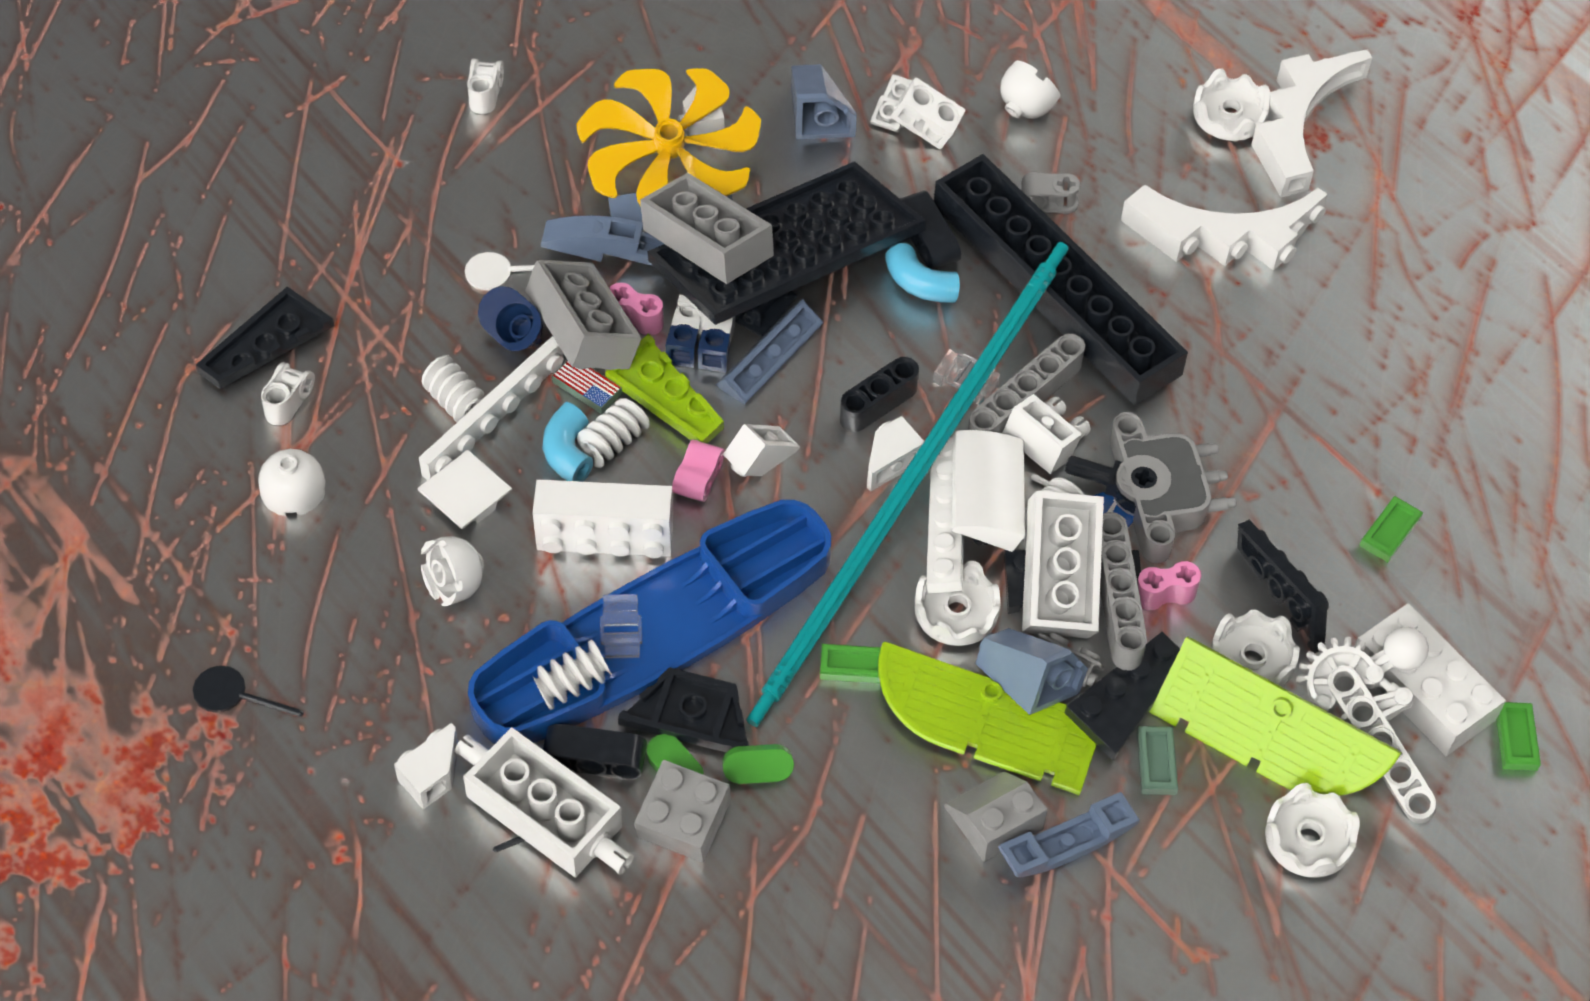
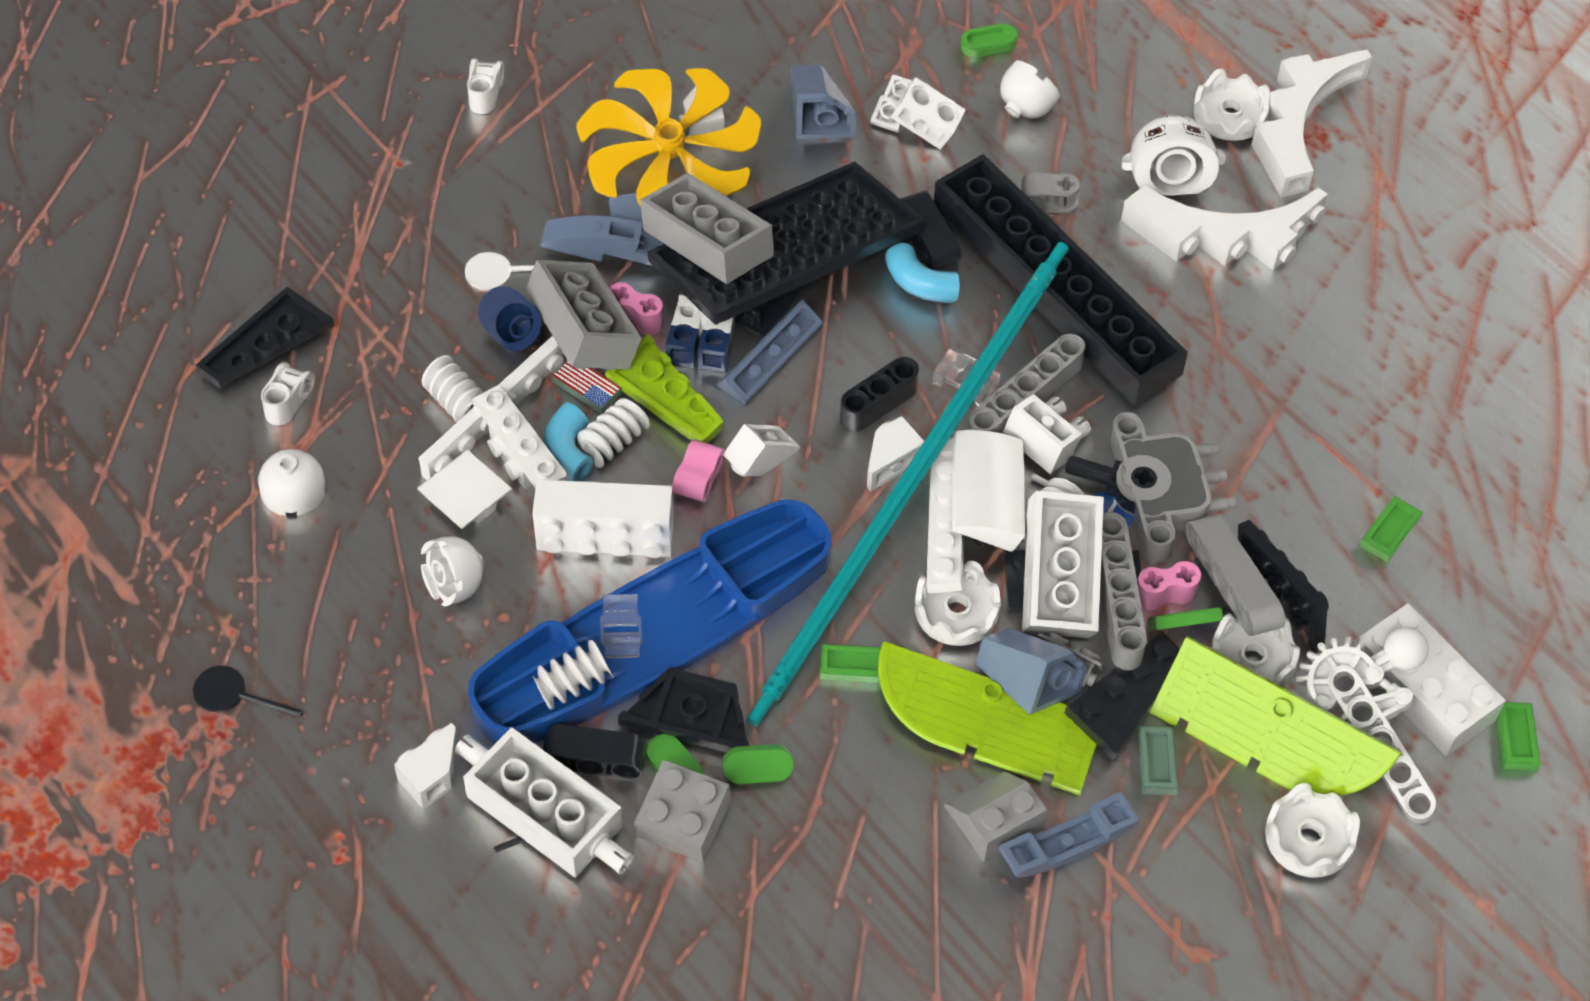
(516, 441): none -> white bracket
(989, 40): none -> bright green tile
(1185, 172): none -> white piece
(1185, 618): none -> bright green tile
(1235, 575): none -> light grey beam

